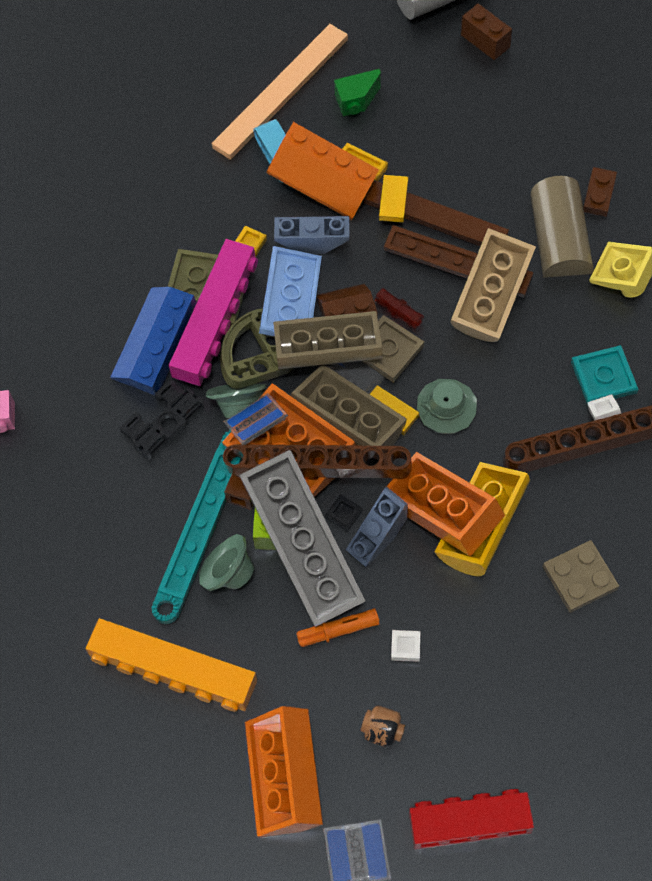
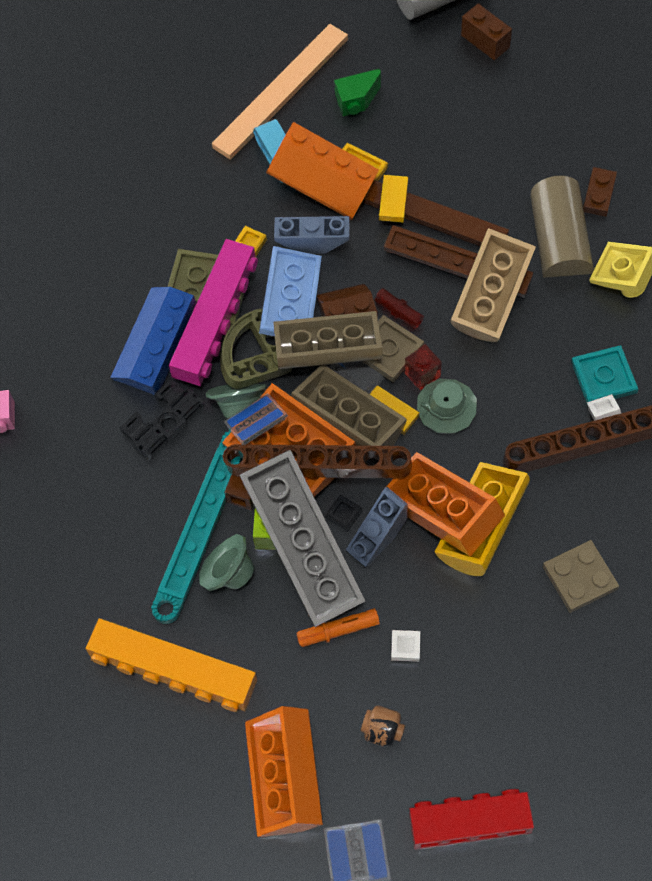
(422, 367): none -> clear red brick

